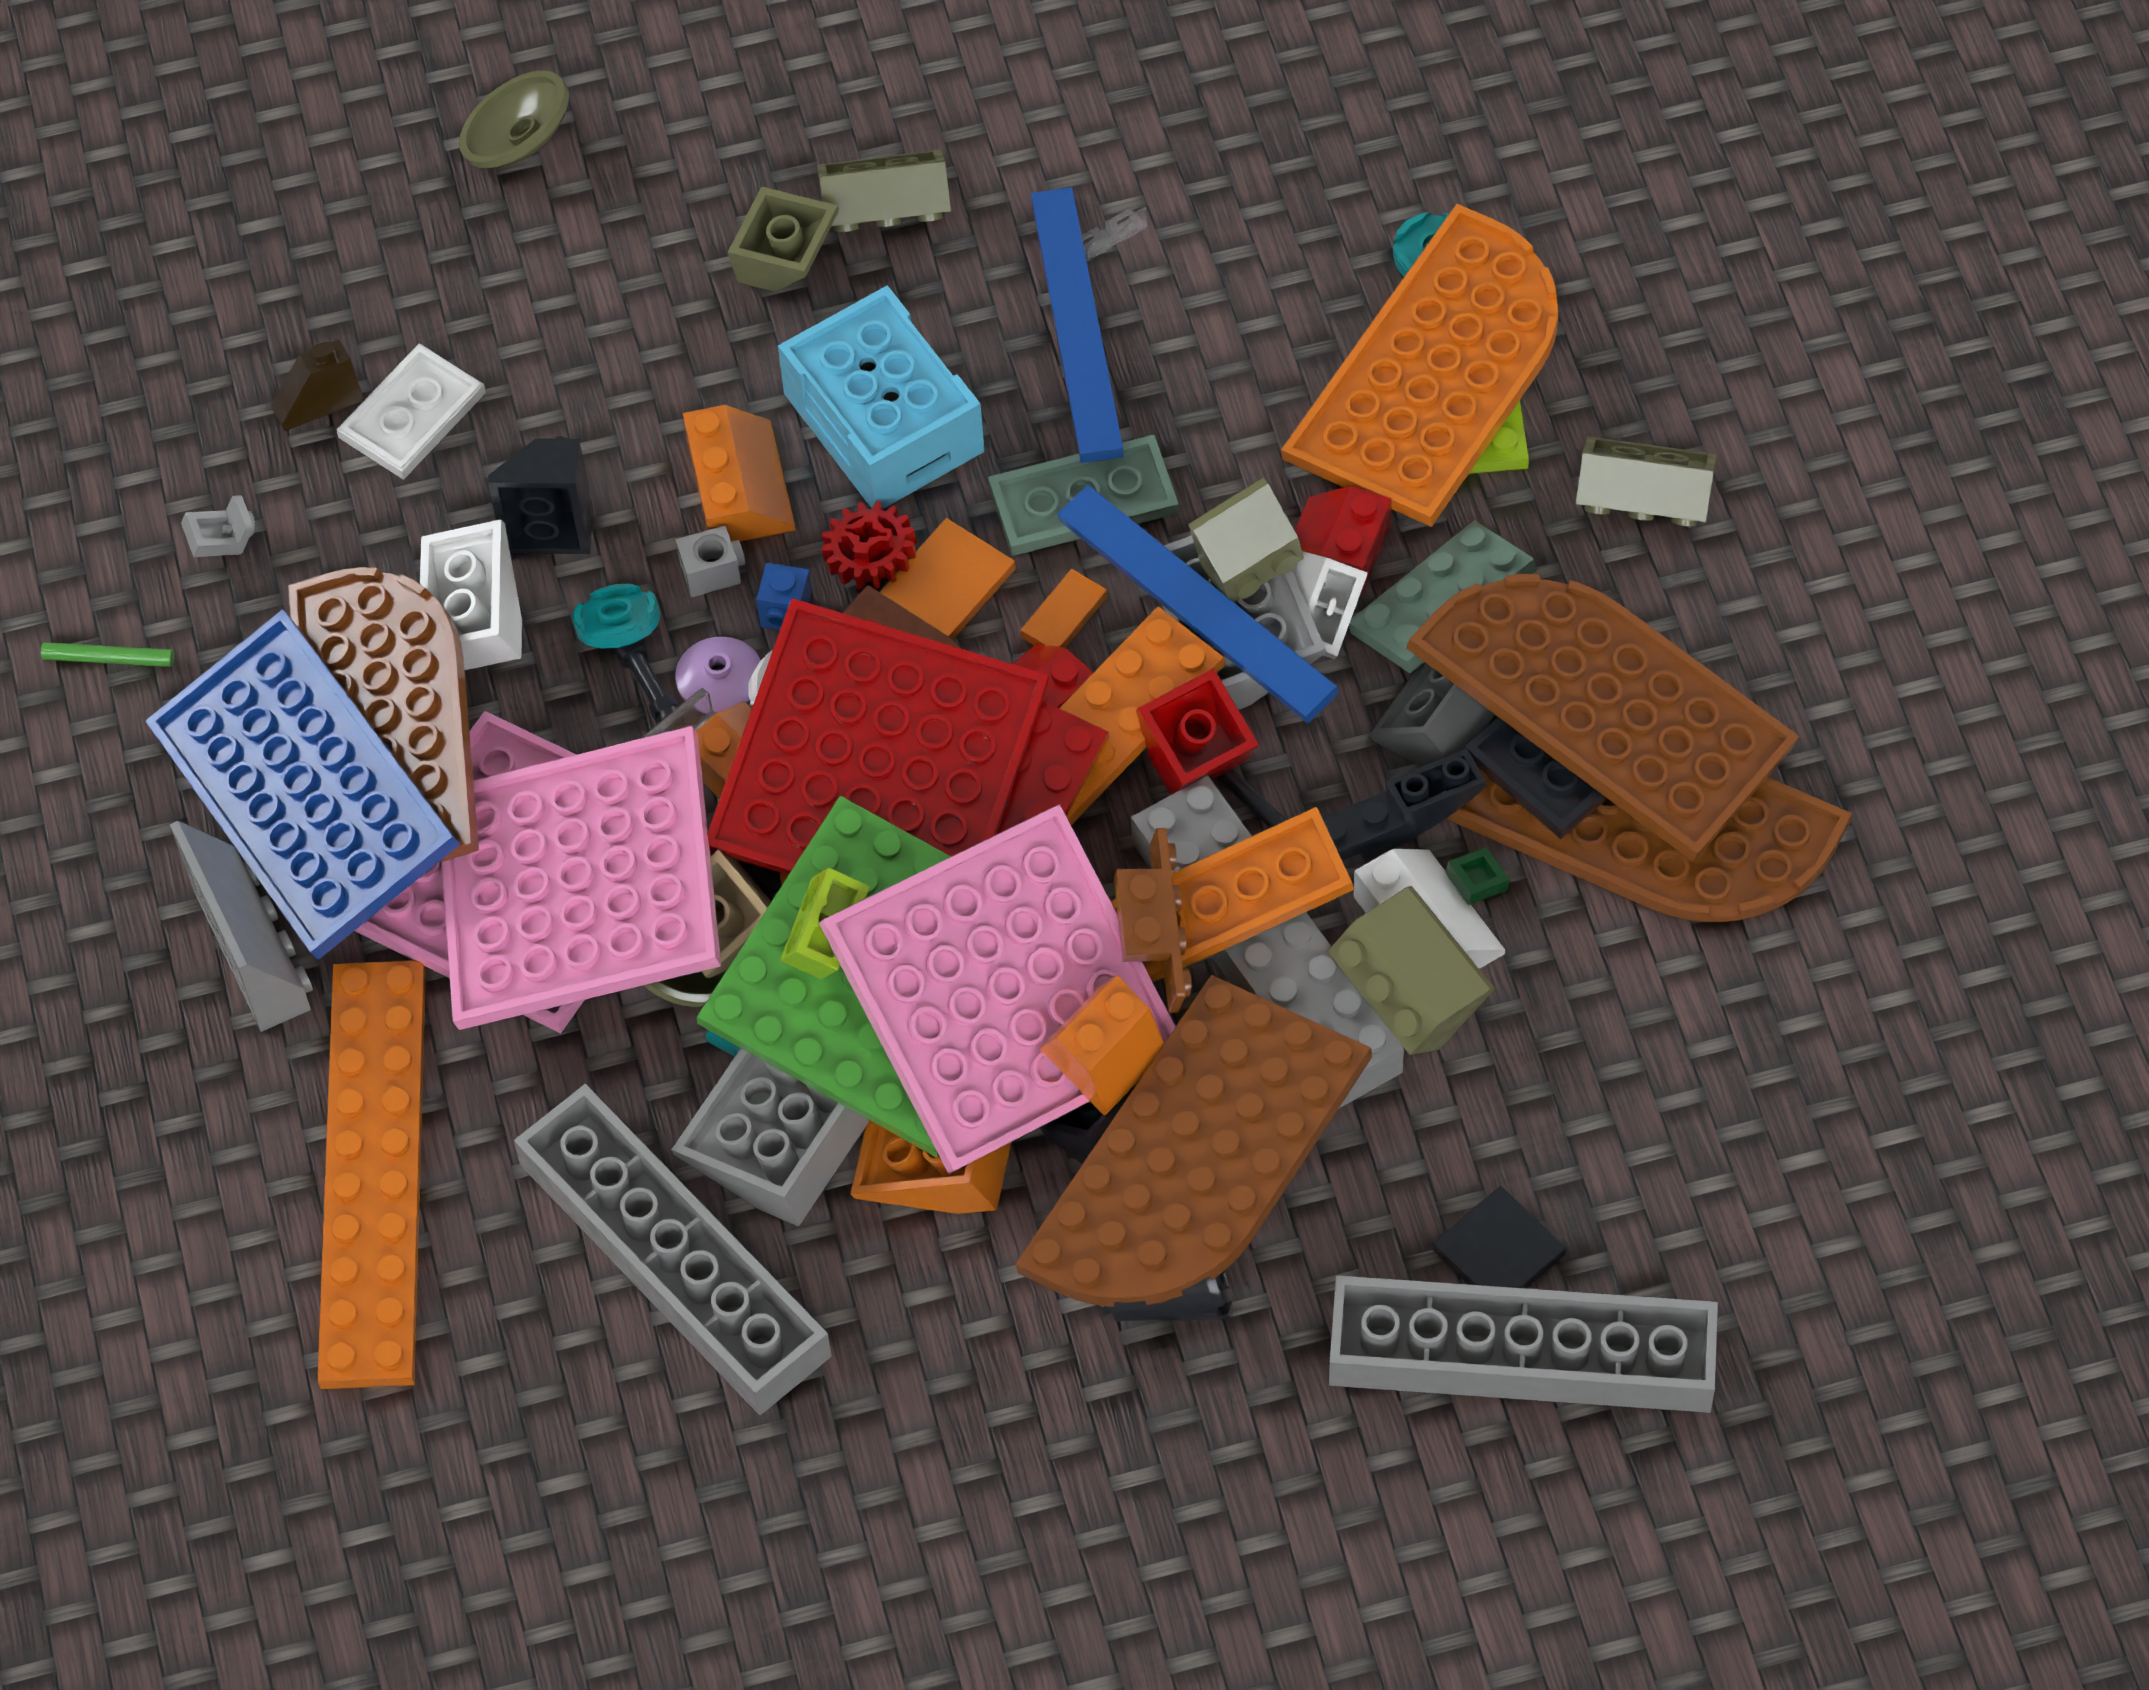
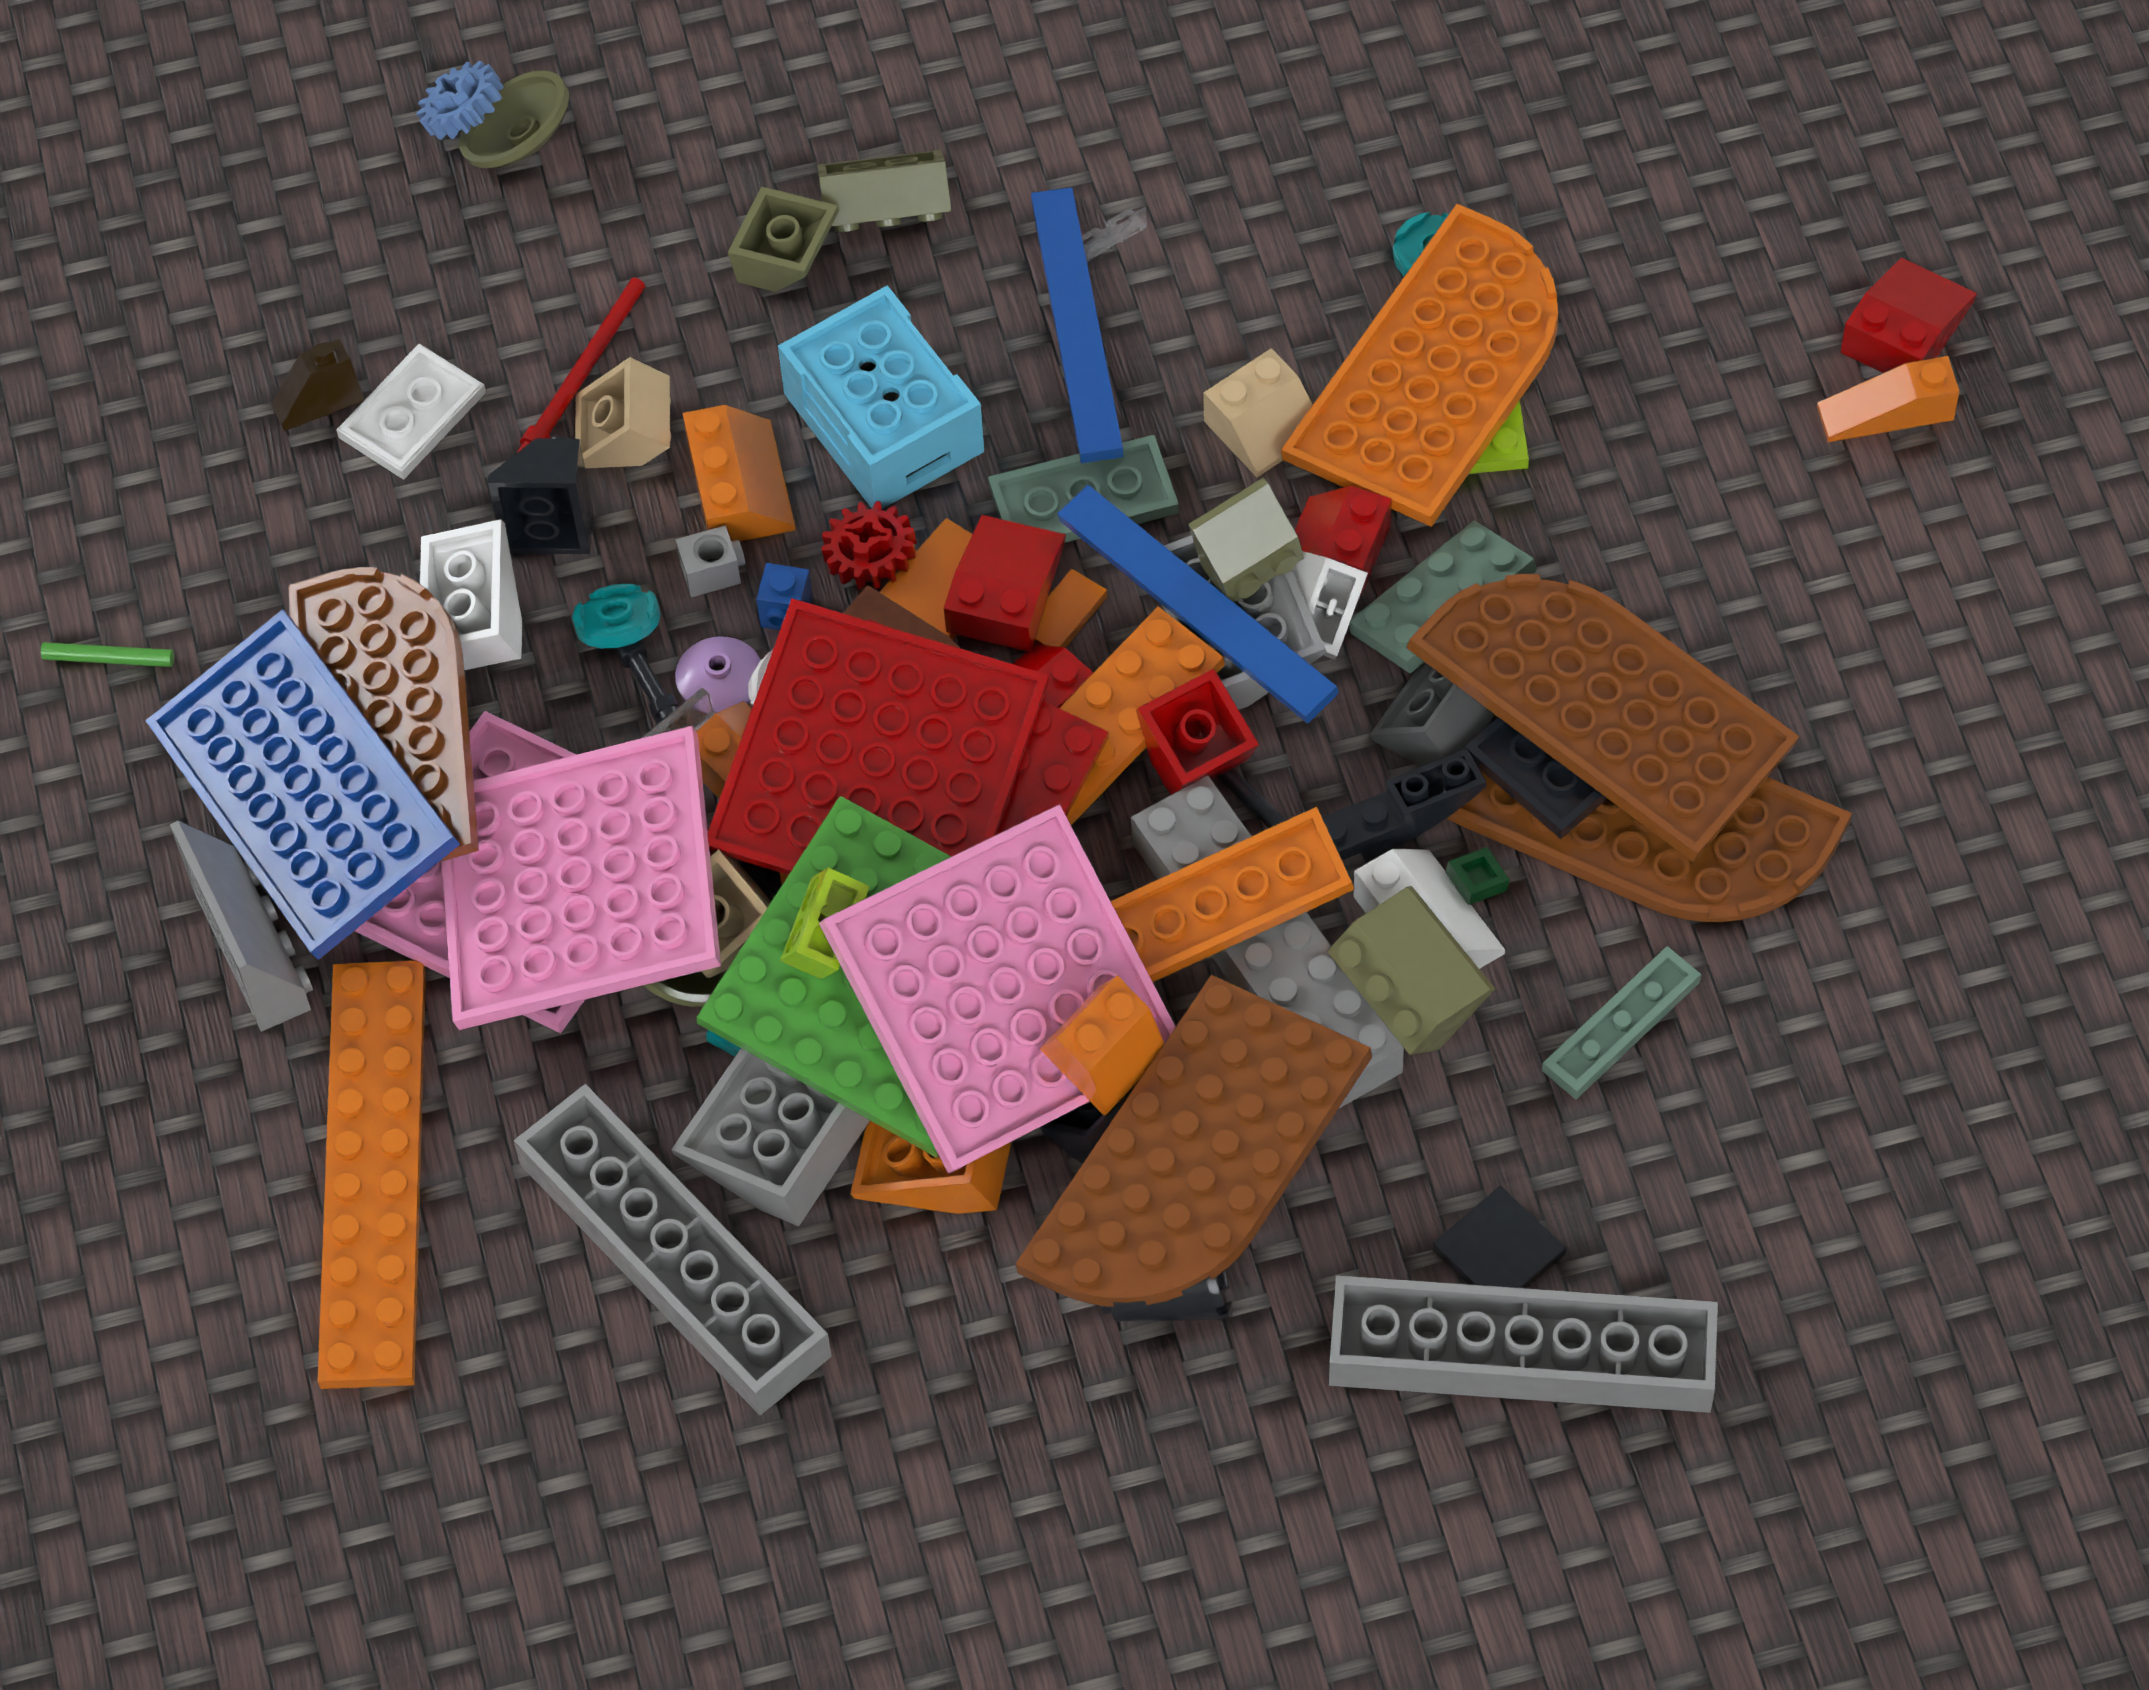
(219, 531): light grey bracket -> none
(460, 100): none -> medium blue gear
(585, 363): none -> red bar
(624, 416): none -> tan slope
(1003, 583): none -> red slope
(1149, 919): dark orange bracket -> none
(1257, 410): none -> tan slope
(1621, 1022): none -> sand green plate
(1645, 480): slope -> none
(1893, 401): none -> orange slope
(1905, 317): none -> red slope

